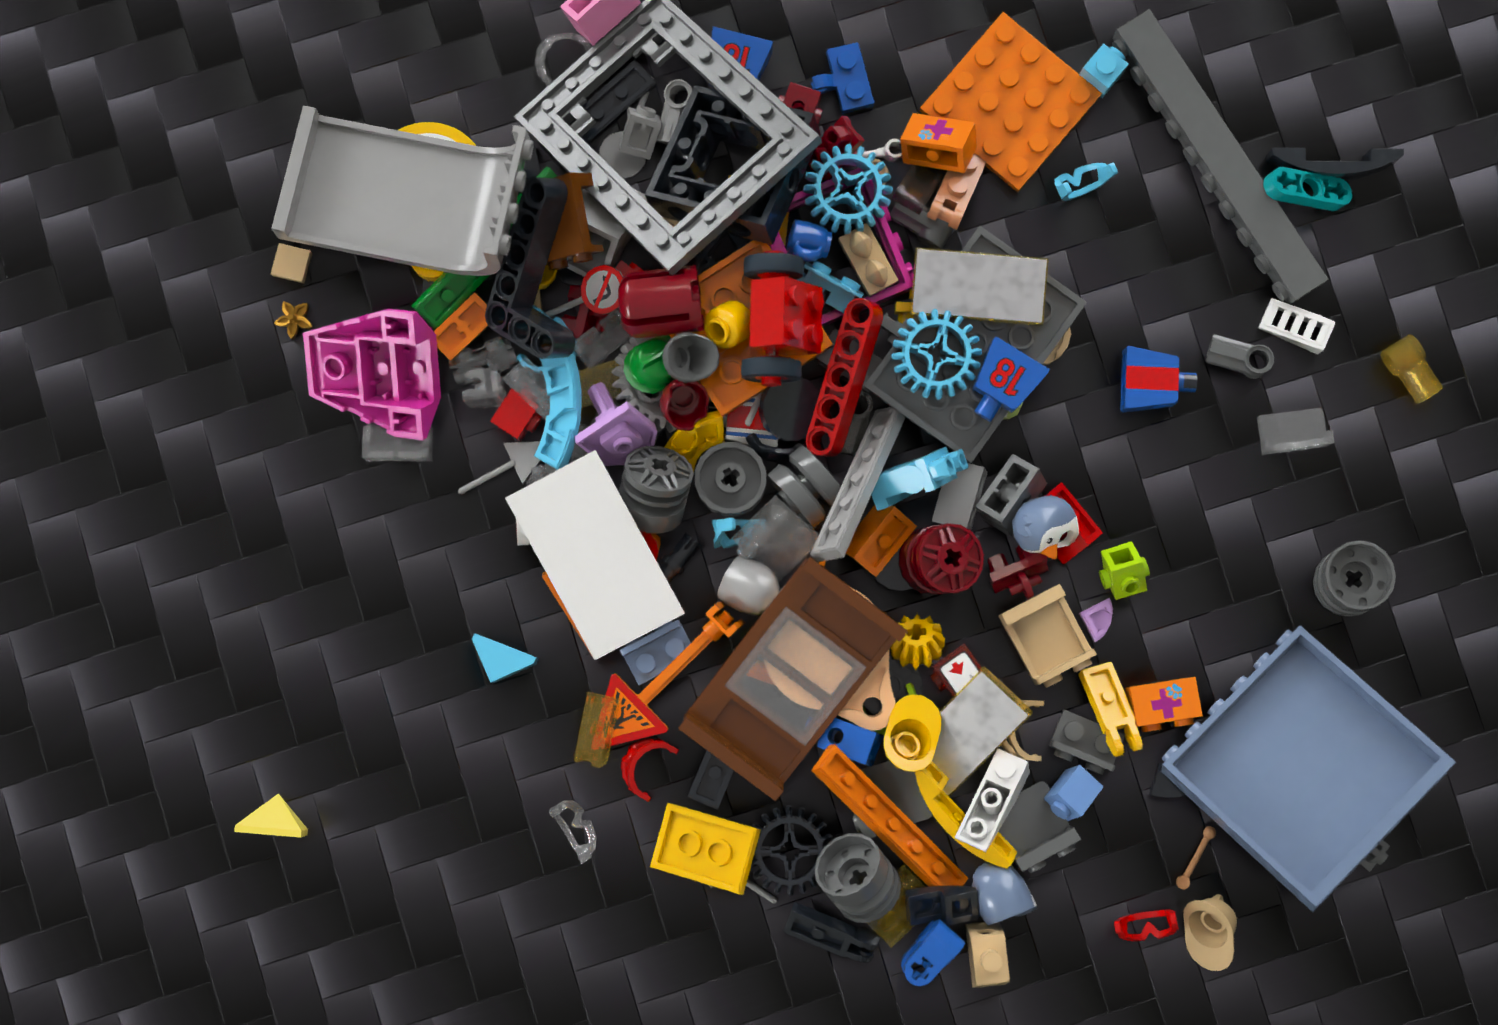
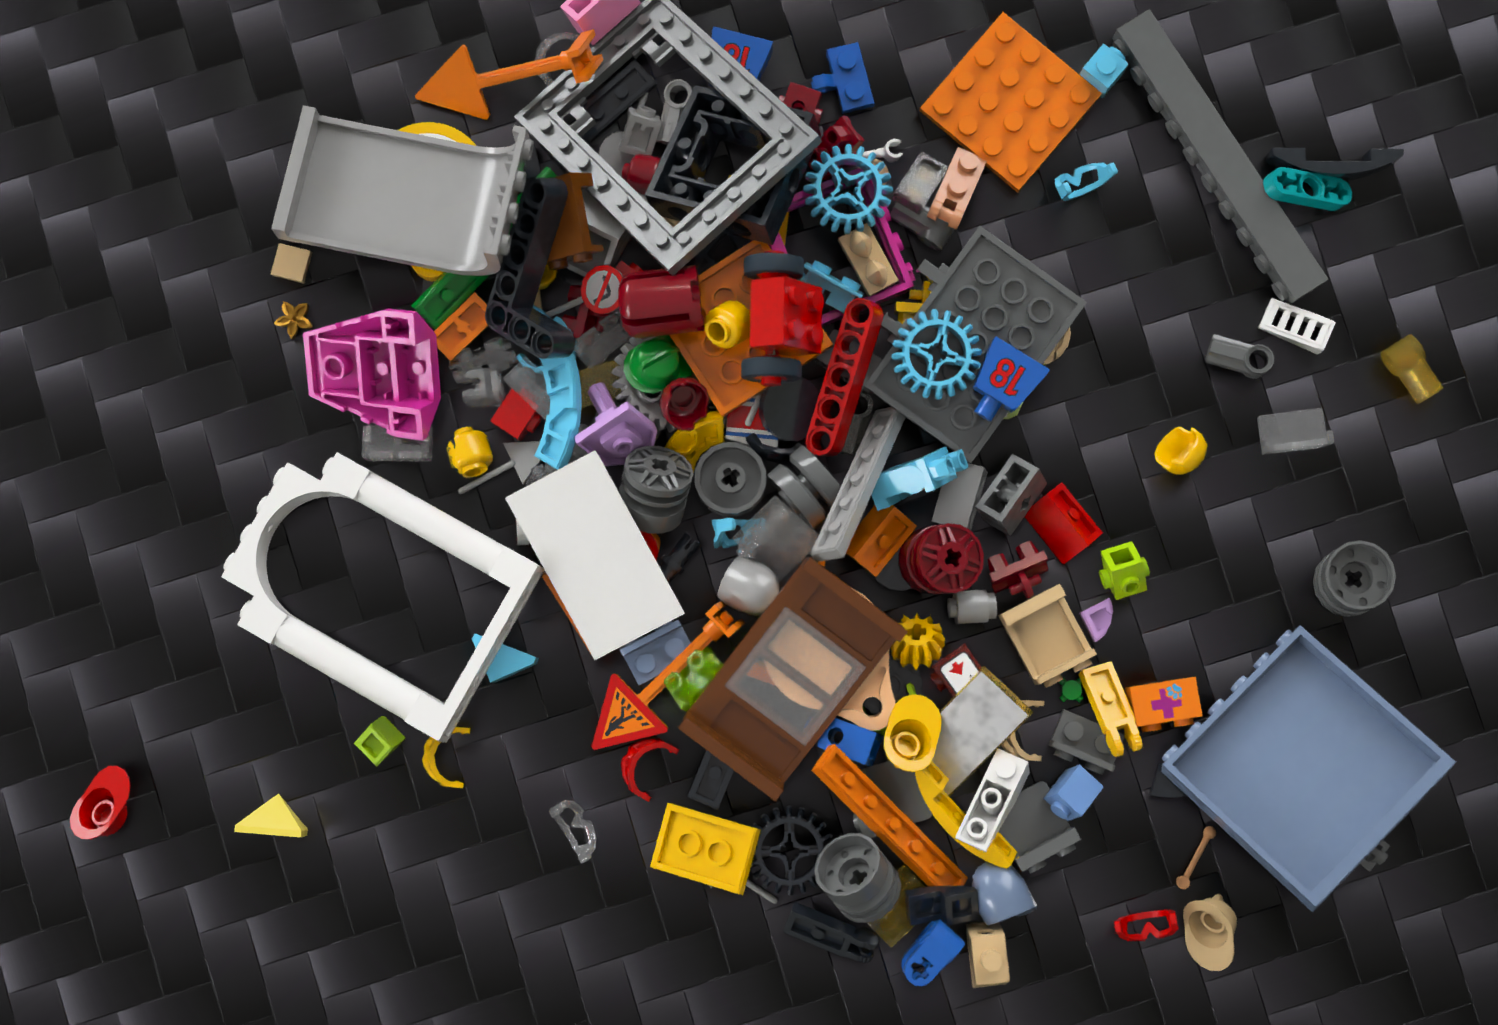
(103, 805): none -> red piece
(275, 625): none -> white door
(379, 740): none -> lime slope
(429, 760): none -> yellow helmet
(459, 86): none -> orange piece
(469, 452): none -> yellow head
(596, 729): clear yellow hinge -> none
(640, 171): none -> dark red head
(690, 357): dark grey hair -> none
(694, 678): none -> clear neon green hips
(808, 241): blue piece -> none
(938, 142): orange brick -> none
(972, 606): none -> light grey brick
(979, 286): flat silver tile -> none
(1042, 523): sand blue piece -> none
(1071, 690): none -> green piece
(1152, 380): torso -> none
(1181, 451): none -> yellow hair

